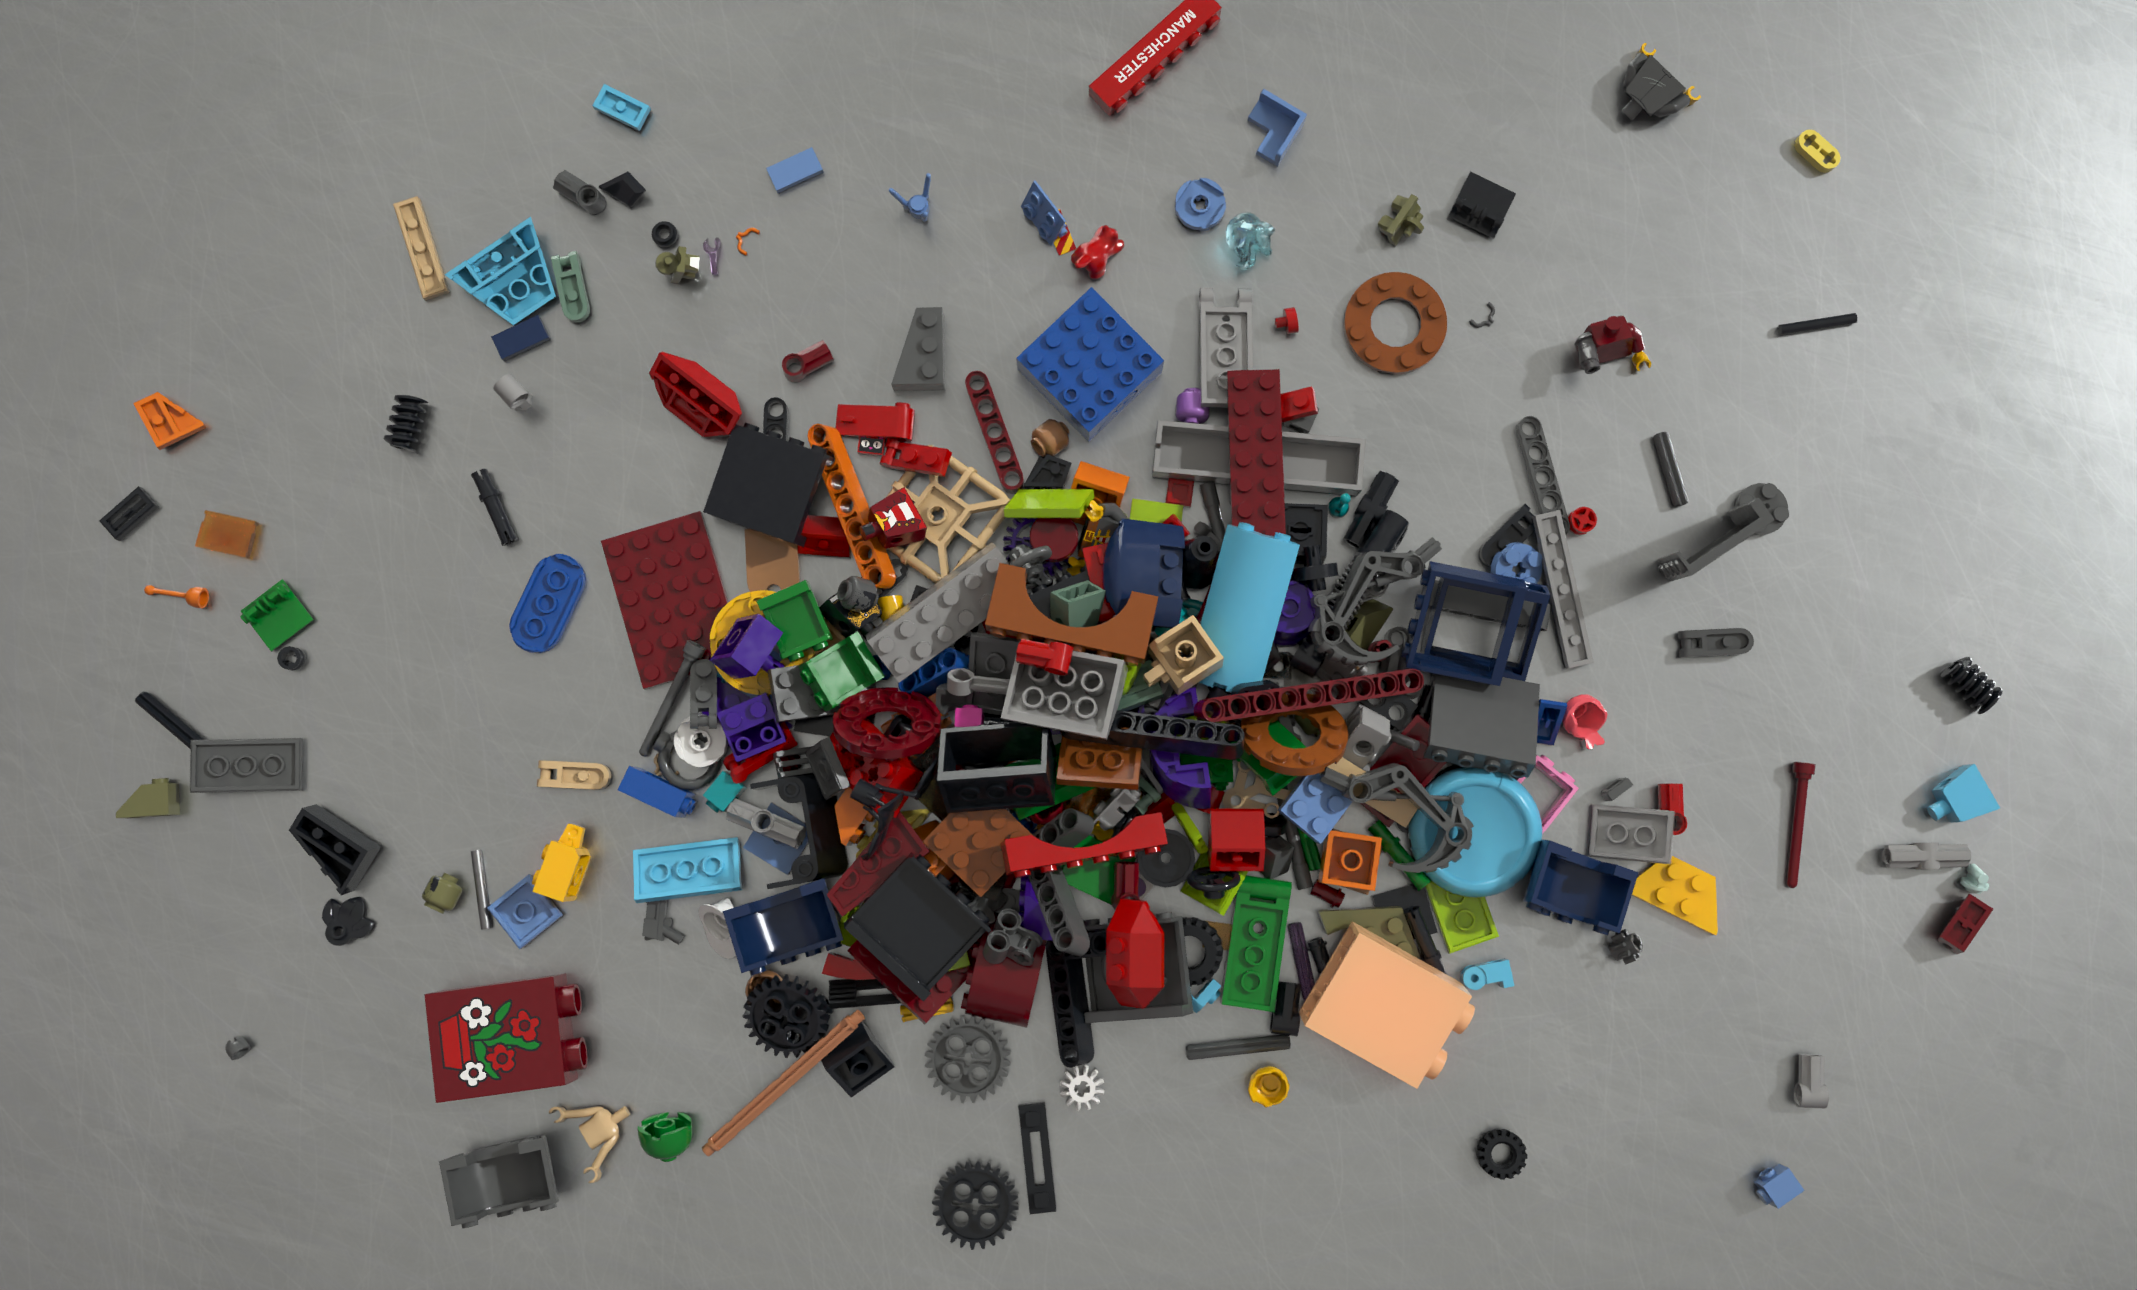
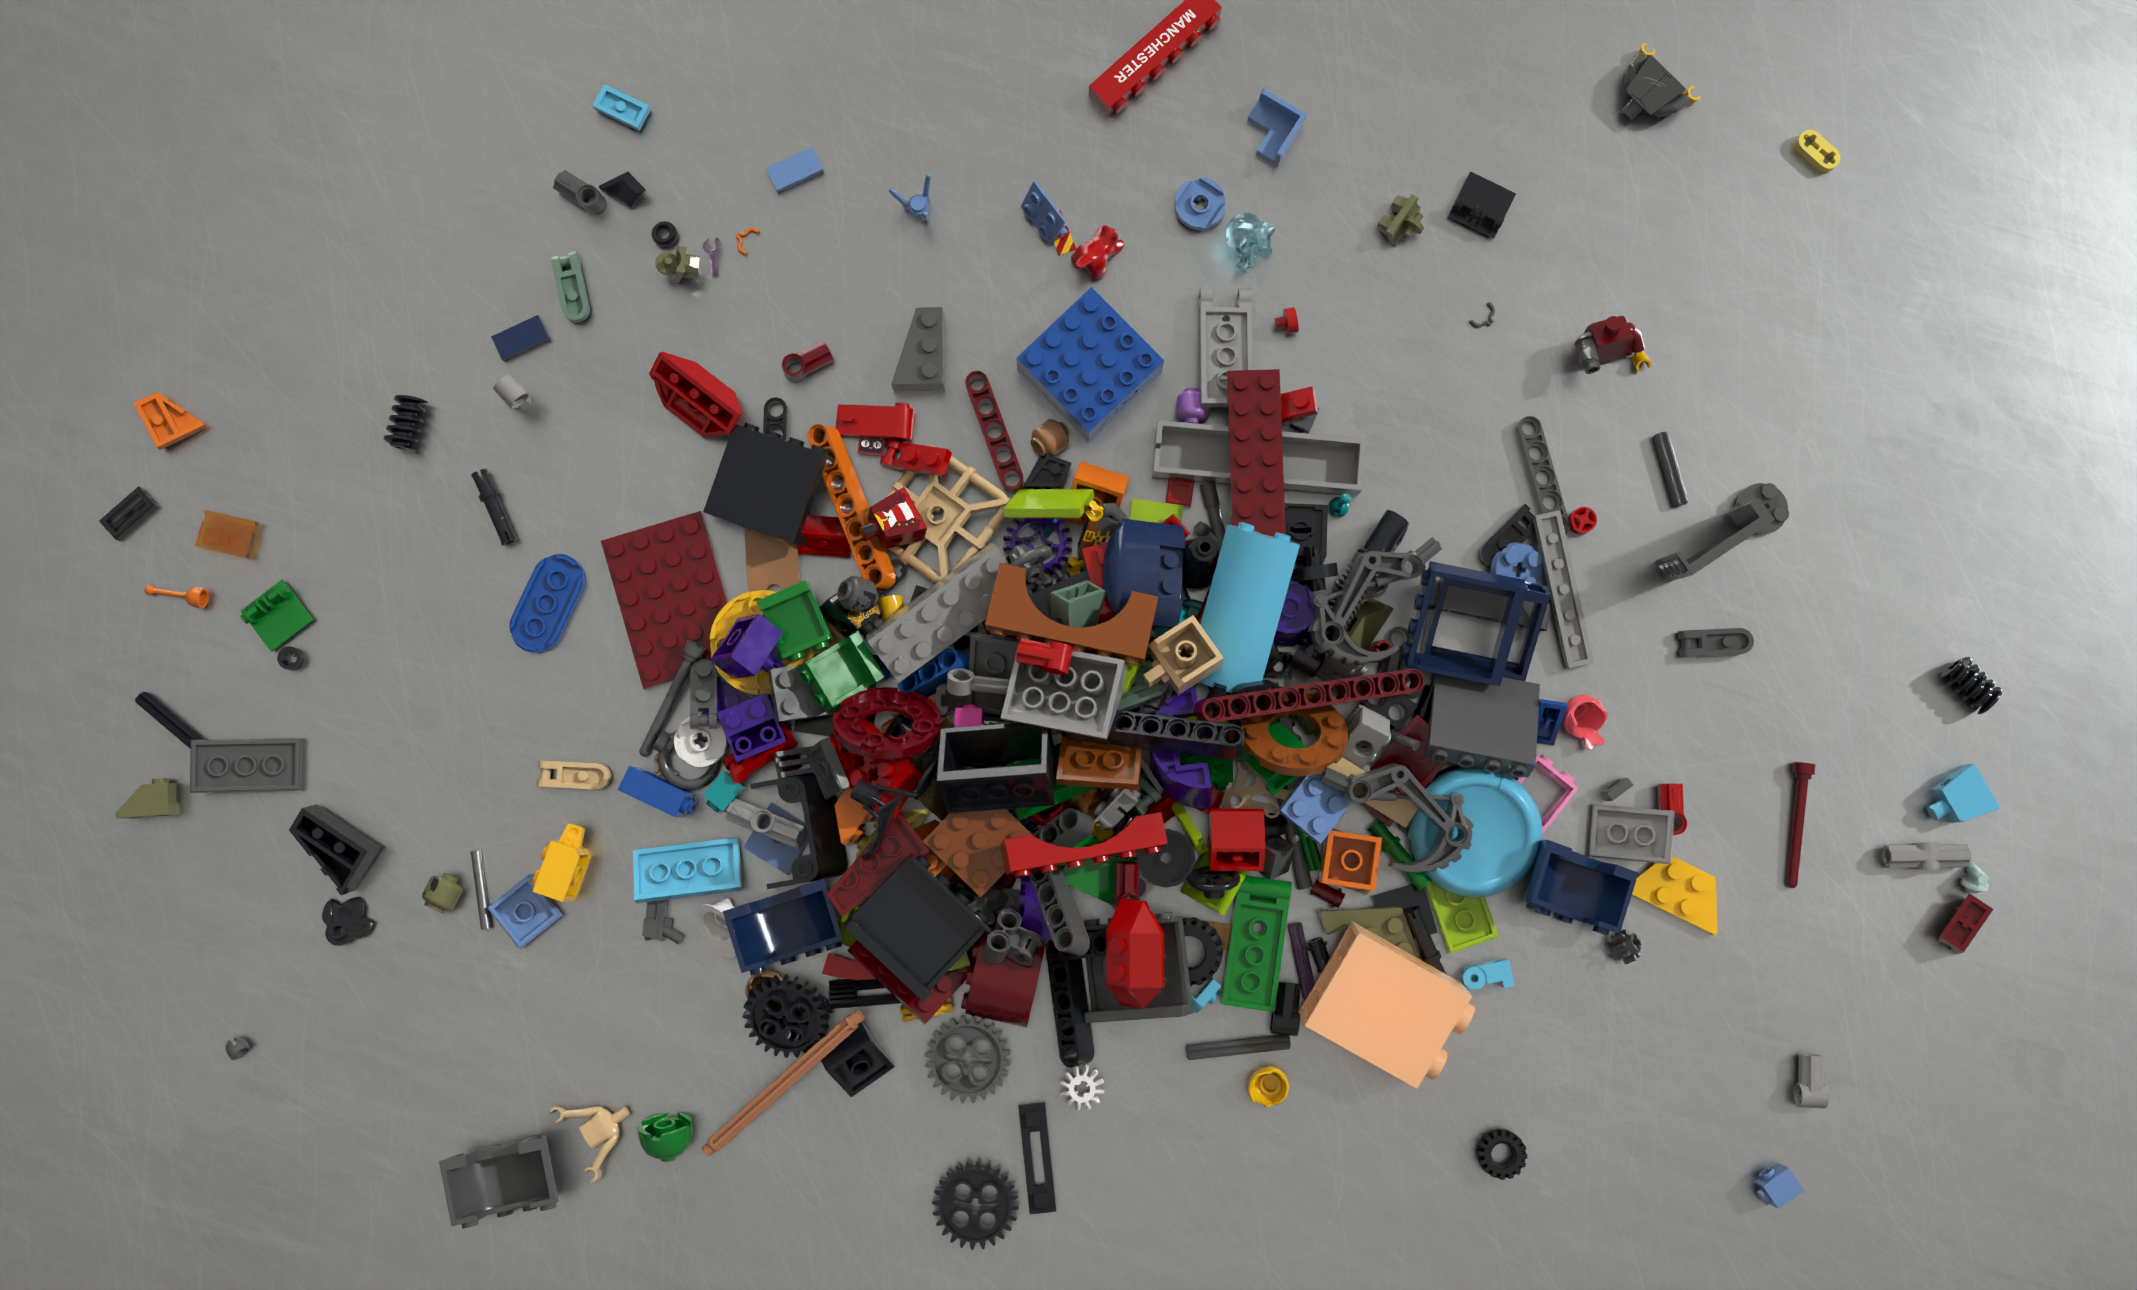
(421, 248): tan tile -> none
(504, 1037): dark red brick -> none
(508, 274): medium azure wedge -> none
(1056, 533): dark red head -> none
(1371, 509): black piece -> none
(1384, 357): dark orange plate -> none
(1817, 323): black bar -> none

